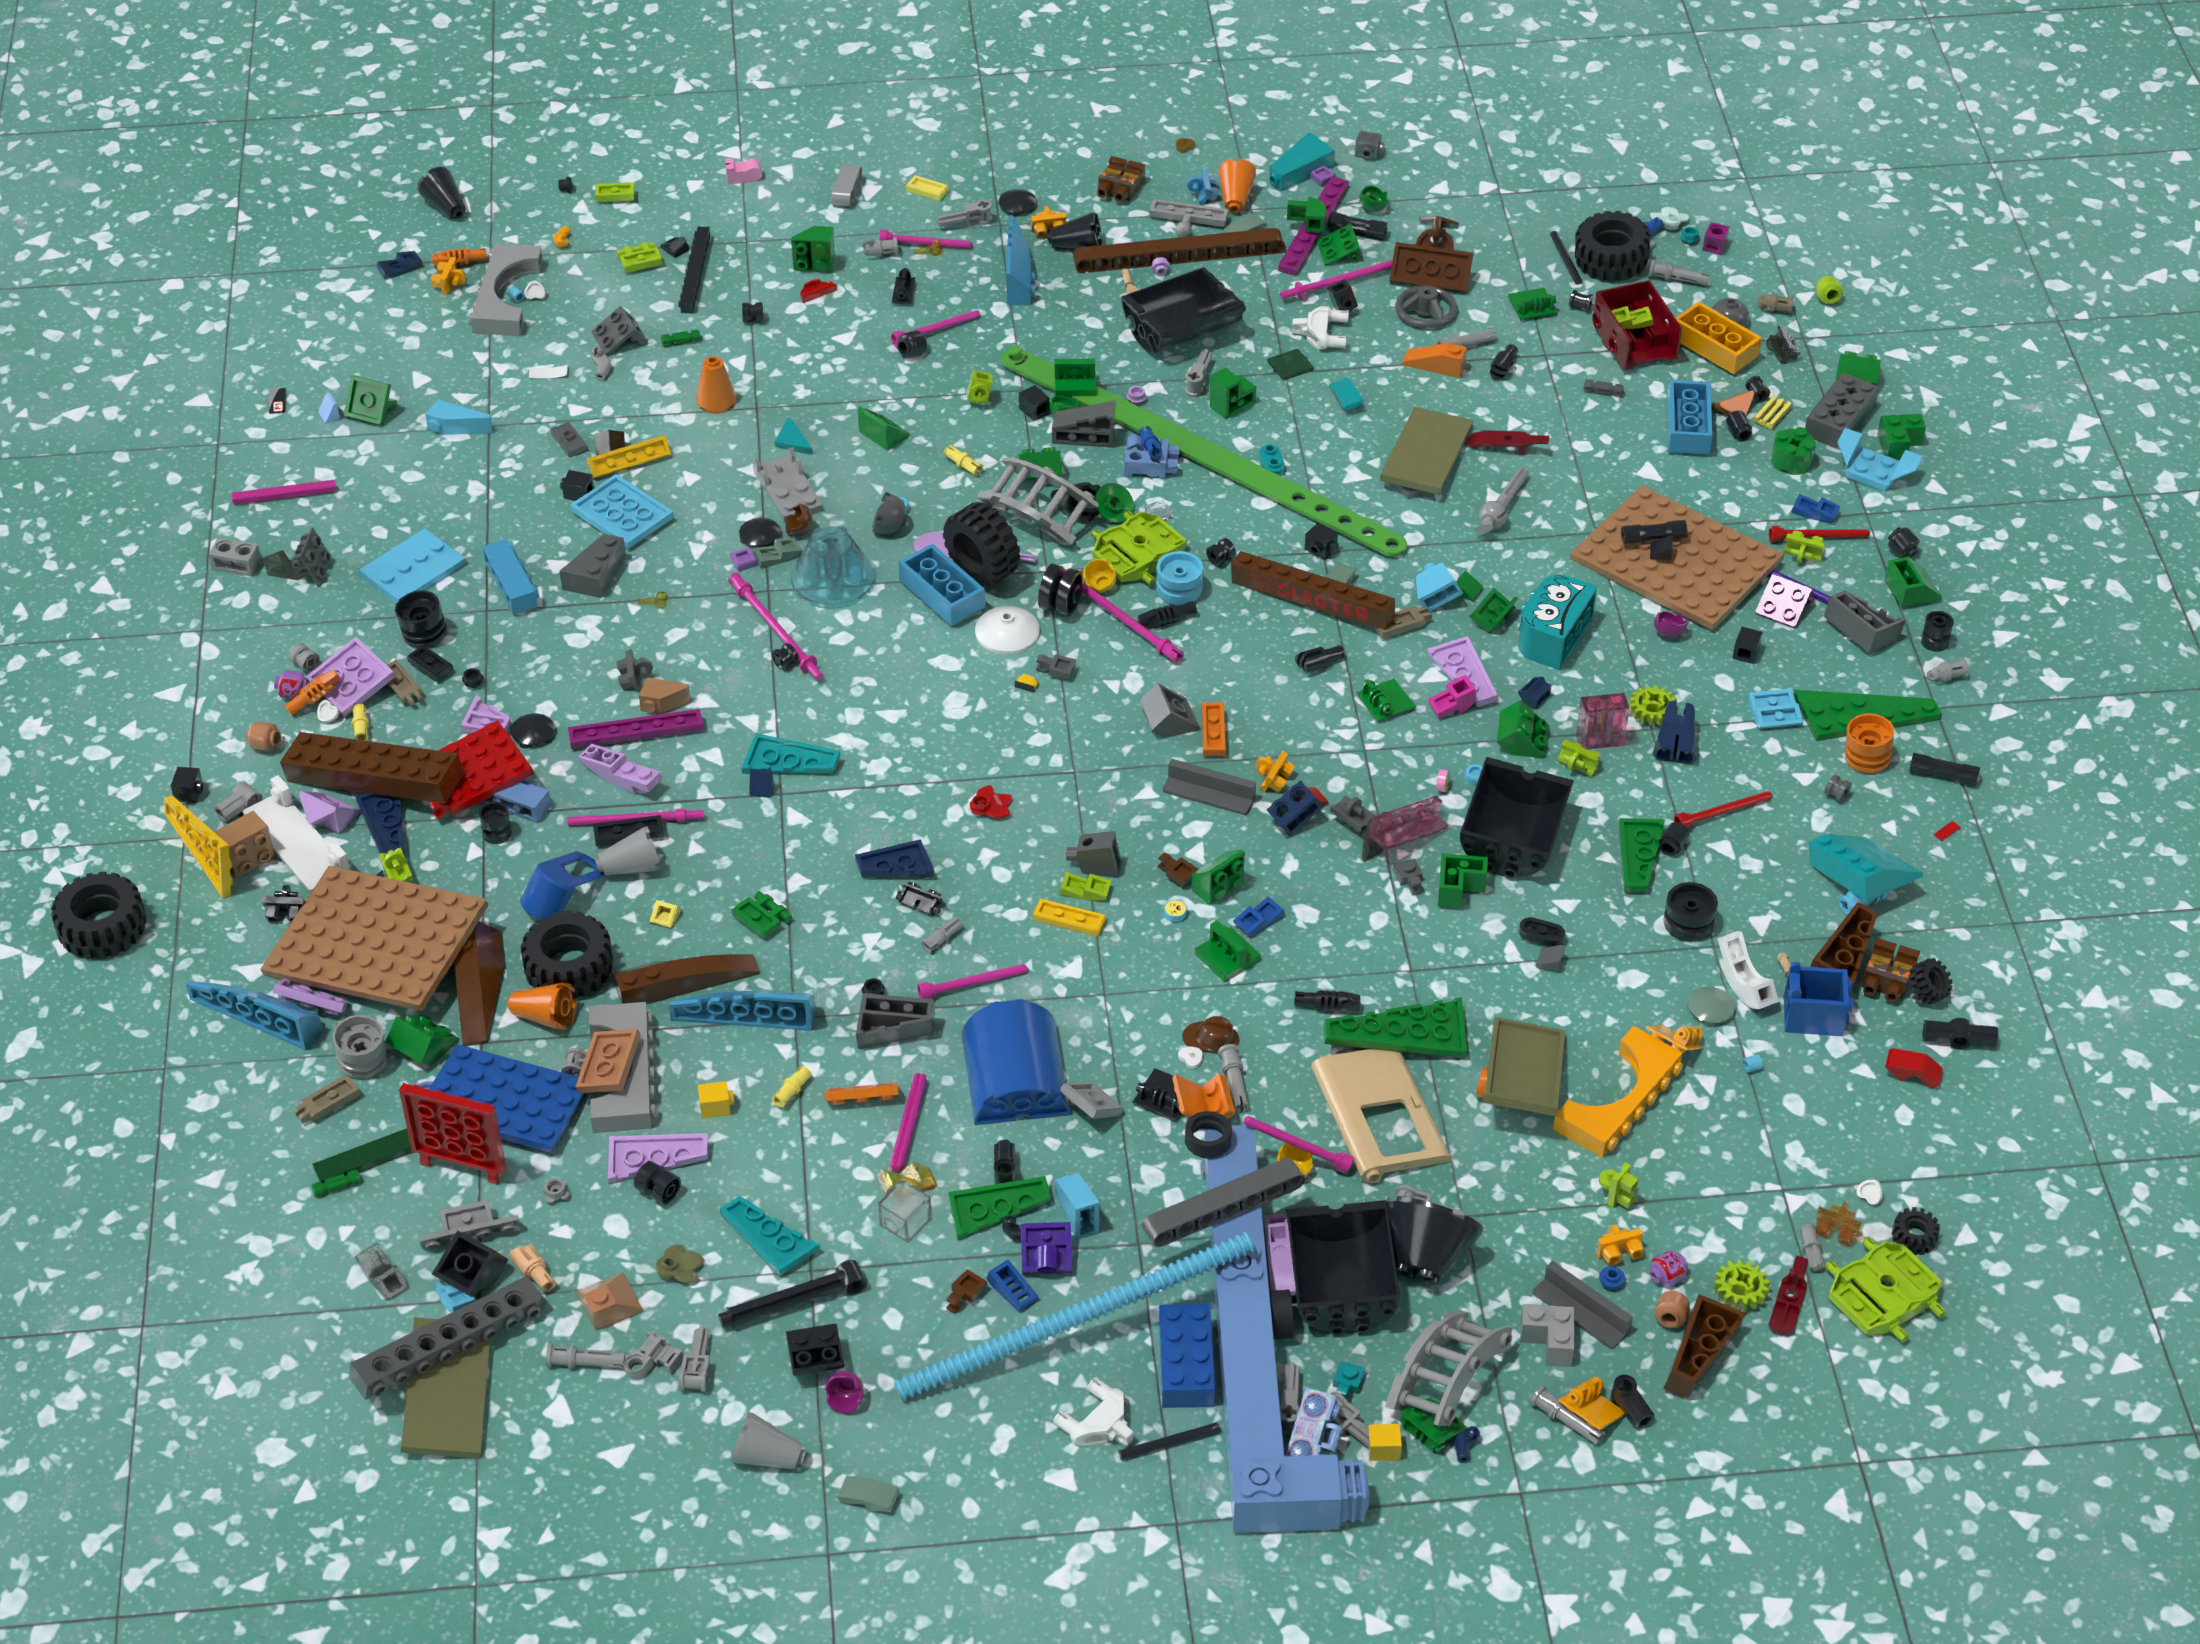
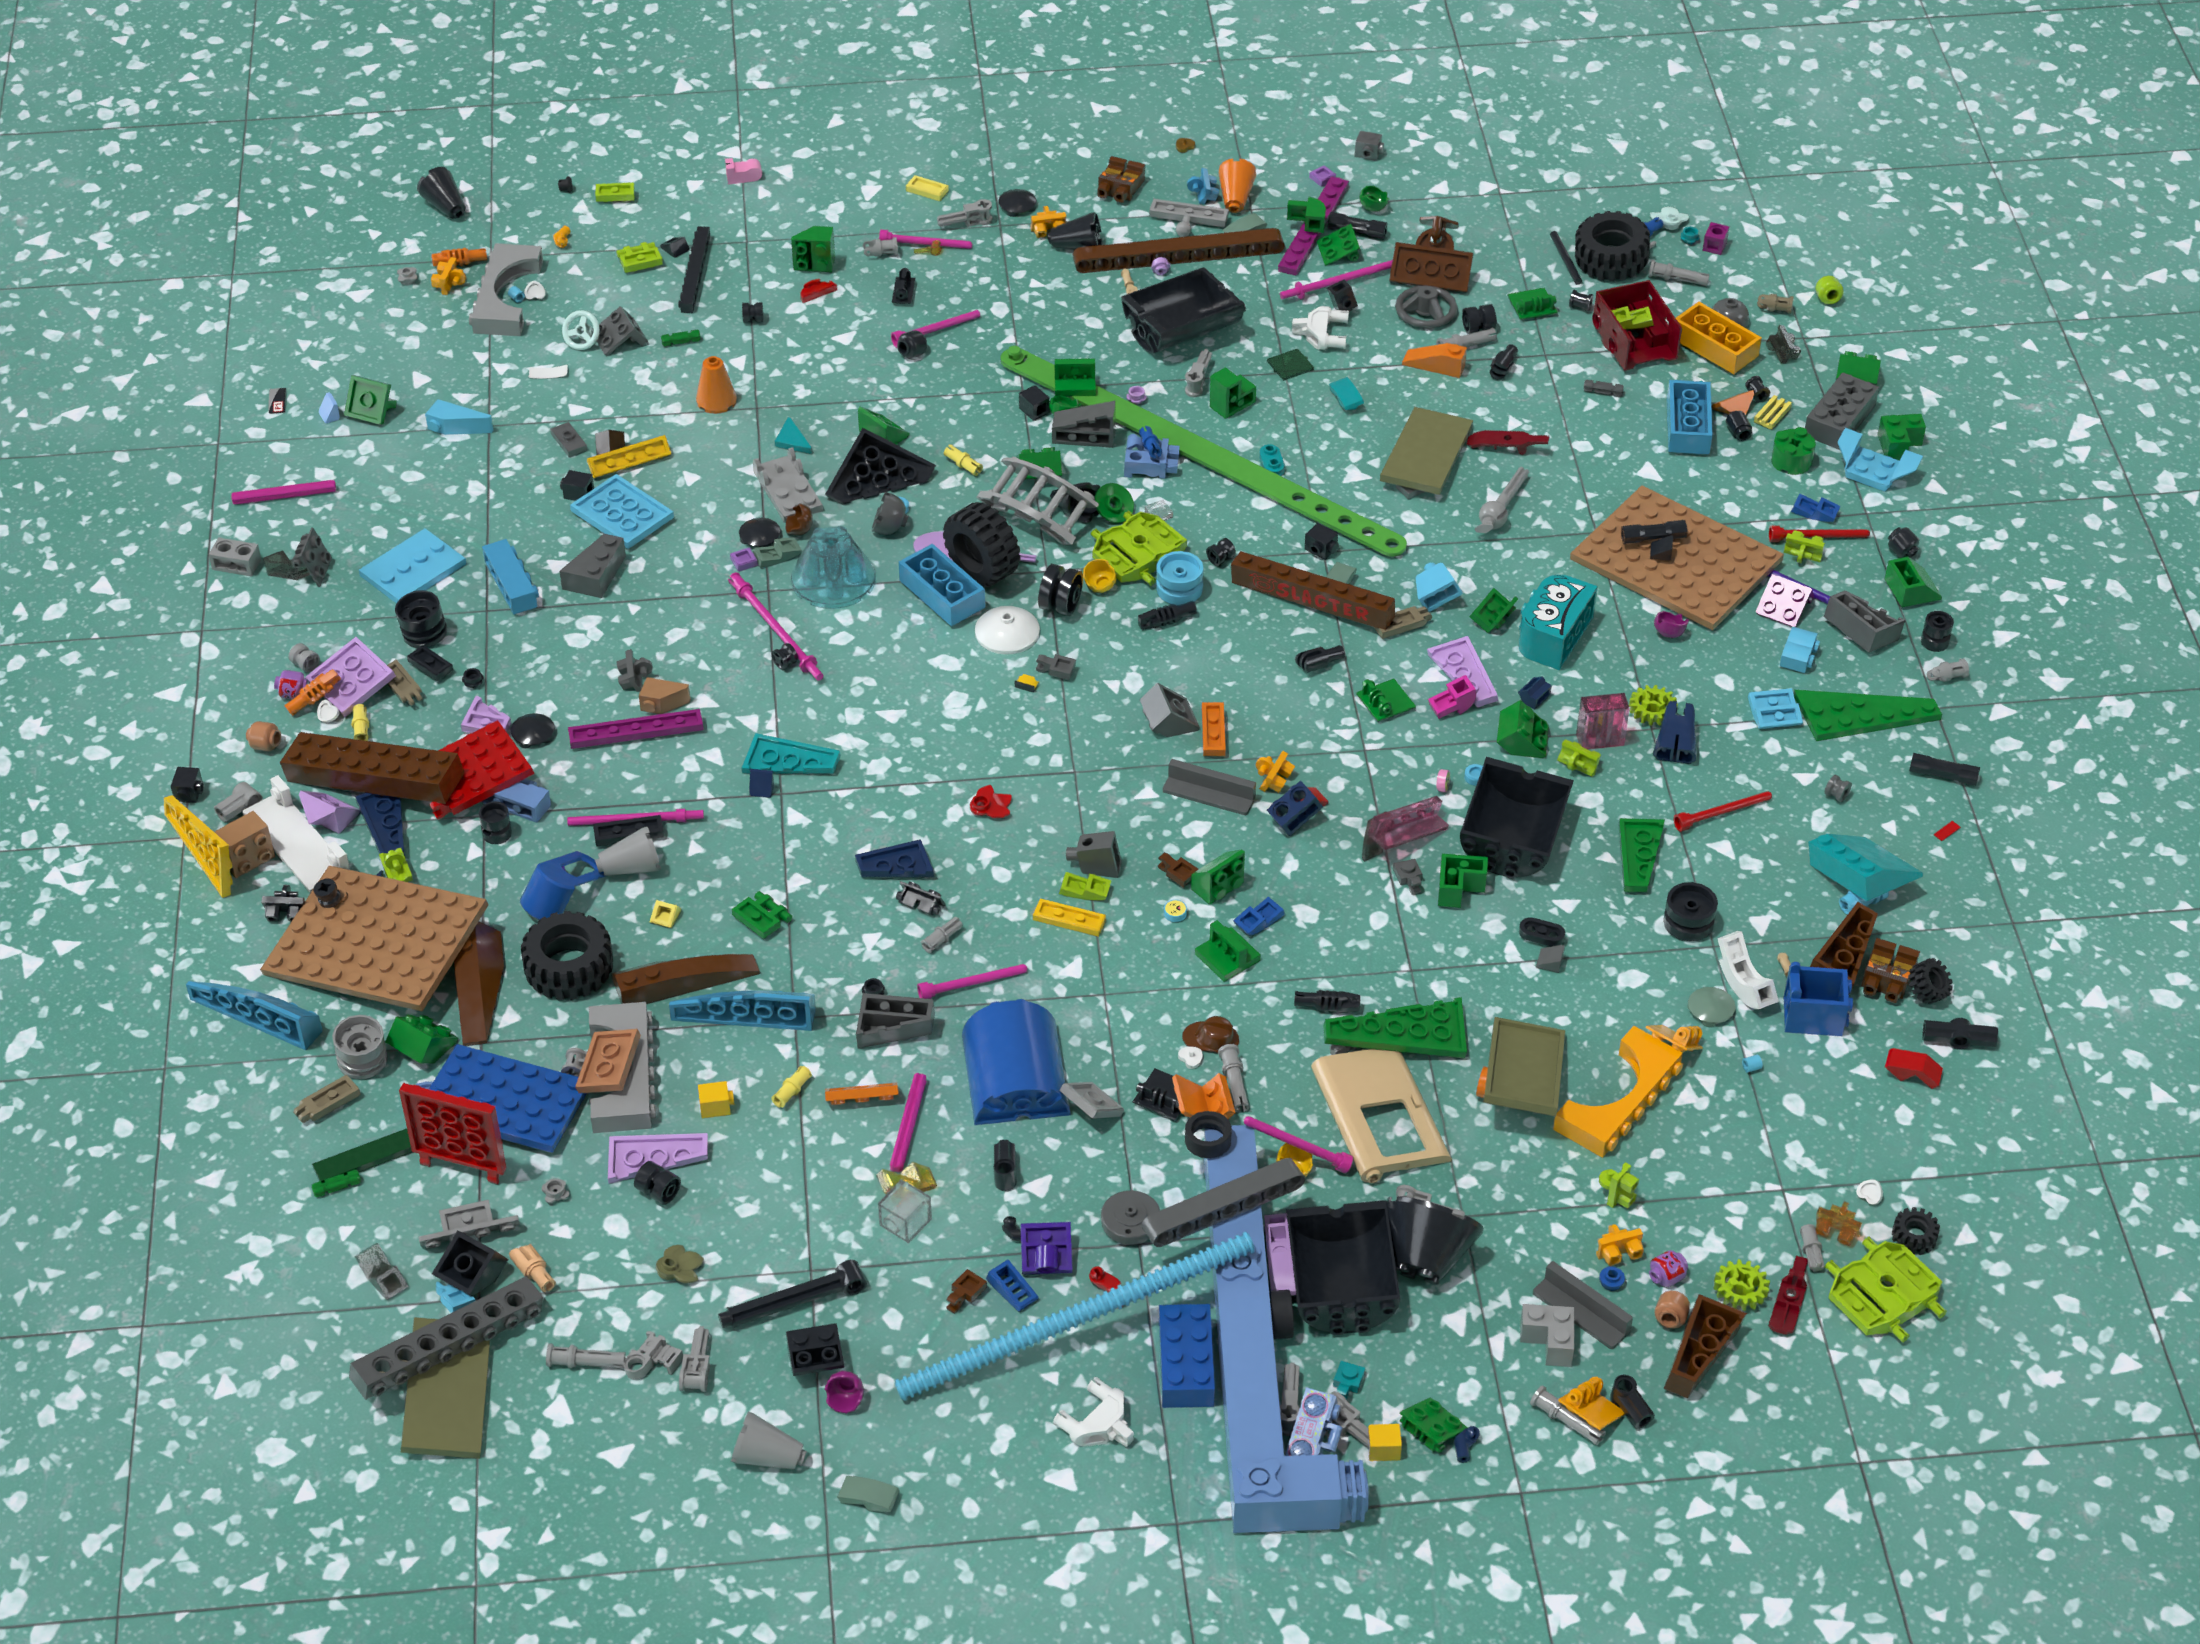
(101, 936): black tyre -> none
(327, 893): none -> black wheel
(330, 1003): lavender wing -> none
(402, 264): dark blue slope -> none
(407, 275): none -> light grey plate
(545, 1005): orange cone -> none
(588, 330): none -> light aqua piece
(602, 362): light grey arm -> none
(609, 1301): nougat slope -> none
(617, 770): lavender slope -> none
(659, 601): clear yellow hand -> none
(768, 1236): teal wing -> none
(846, 185): light grey beam -> none
(876, 468): none -> black slope
(979, 387): lime brick -> none
(989, 1205): green wing -> none
(1018, 267): dark azure wedge -> none
(1078, 1205): medium azure slope -> none
(1103, 1279): none -> red arm
(1124, 1215): none -> dark grey wheel
(1163, 646): dark pink bar -> none
(1168, 1441): black bar -> none
(1300, 160): teal slope -> none
(1352, 812): dark grey hips -> none
(1429, 1344): light grey fence -> none
(1469, 586): green slope -> none
(1480, 318): none -> black wheel
(1674, 838): black brick -> none
(1747, 645): black brick -> none
(1799, 649): none -> medium azure brick
(1869, 743): orange wheel -> none

